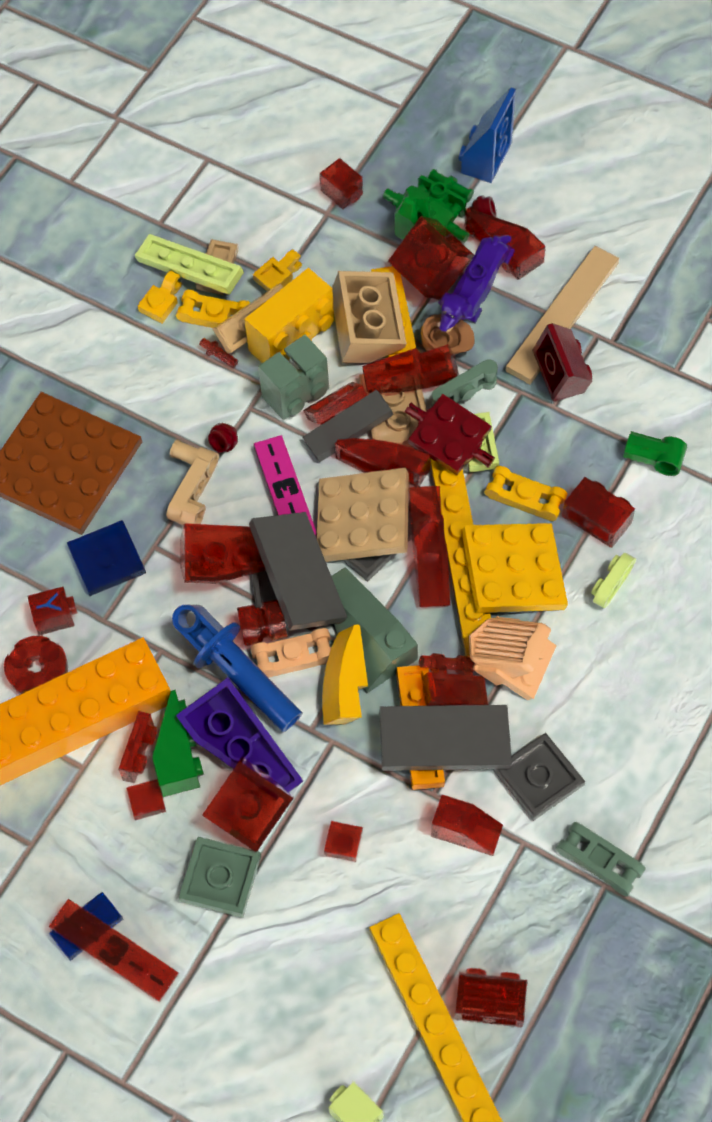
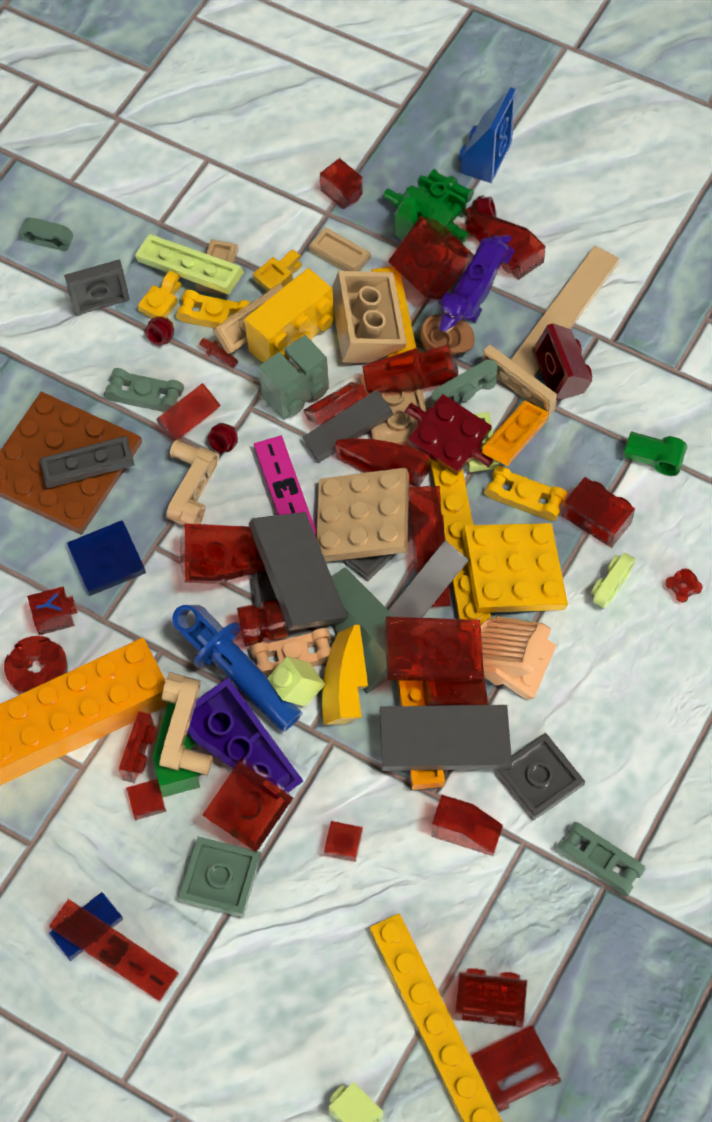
(46, 233): none -> sand green beam
(86, 462): none -> dark grey tile
(97, 287): none -> dark grey tile
(143, 391): none -> sand green plate
(160, 330): none -> dark red plate
(184, 693): none -> tan beam
(188, 412): none -> clear red plate
(296, 681): none -> yellowish green brick
(339, 251): none -> tan tile
(429, 582): none -> dark grey tile
(433, 649): none -> clear red plate
(511, 1058): none -> clear red plate
(515, 433): none -> light orange tile
(521, 380): none -> tan tile
(687, 577): none -> clear red plate

